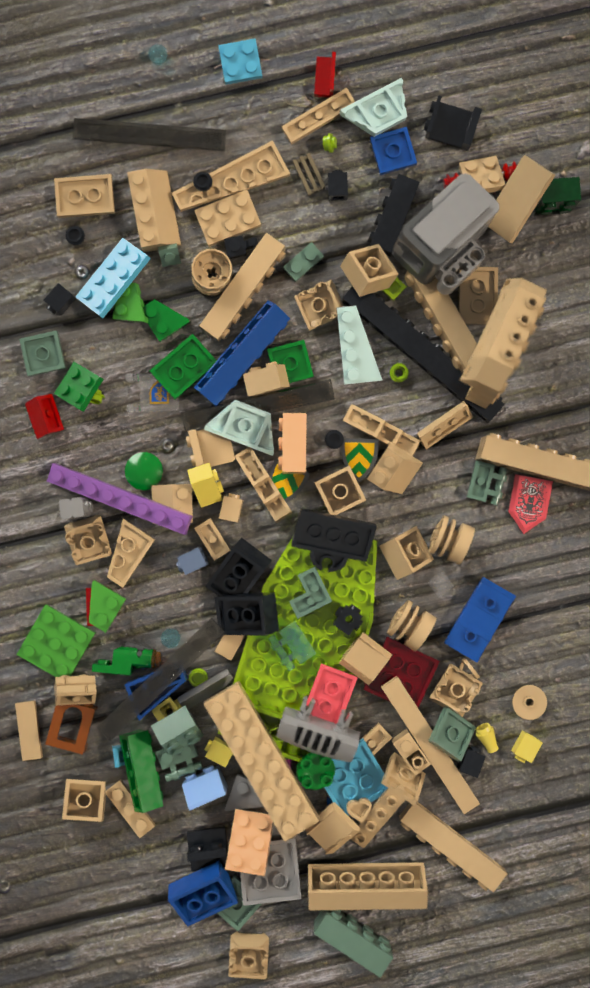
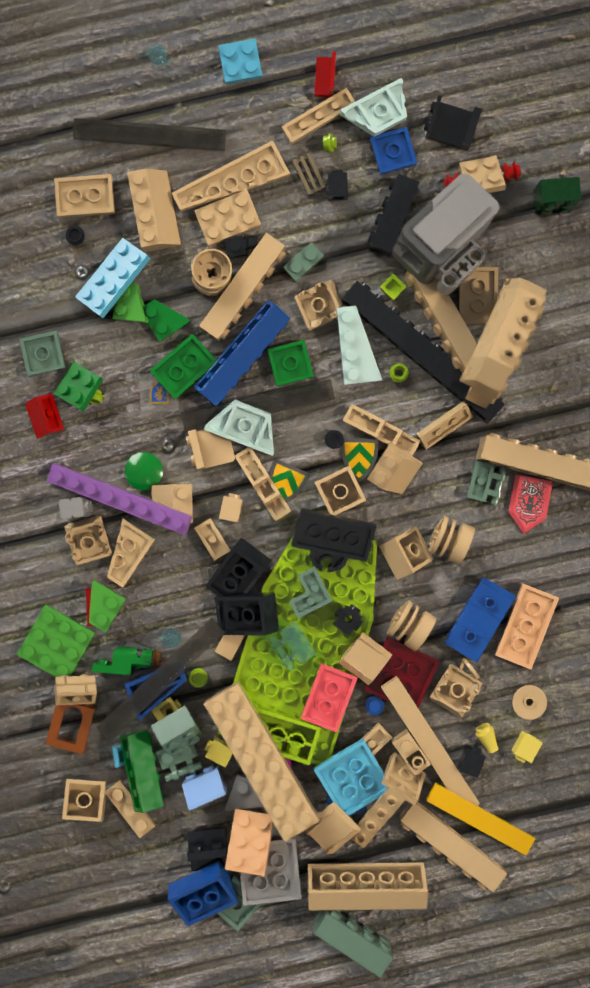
(28, 730): tan tile -> none
(59, 300): black brick -> none
(169, 255): sand green plate -> none
(192, 561): sand blue brick -> none
(202, 181): black plate -> none
(205, 484): light yellow brick -> none
(206, 689): light grey tile -> none
(248, 955): tan slope -> none
(266, 380): tan brick -> none
(292, 443): light nougat brick -> none
(315, 771): green dish -> none
(318, 734): light grey piece -> none
(359, 809): tan tile -> none
(369, 270): tan brick -> none
(374, 705): none -> blue plate
(452, 734): sand green plate -> none
(480, 818): none -> yellow tile
(520, 197): tan tile -> none
(526, 626): none -> light nougat plate

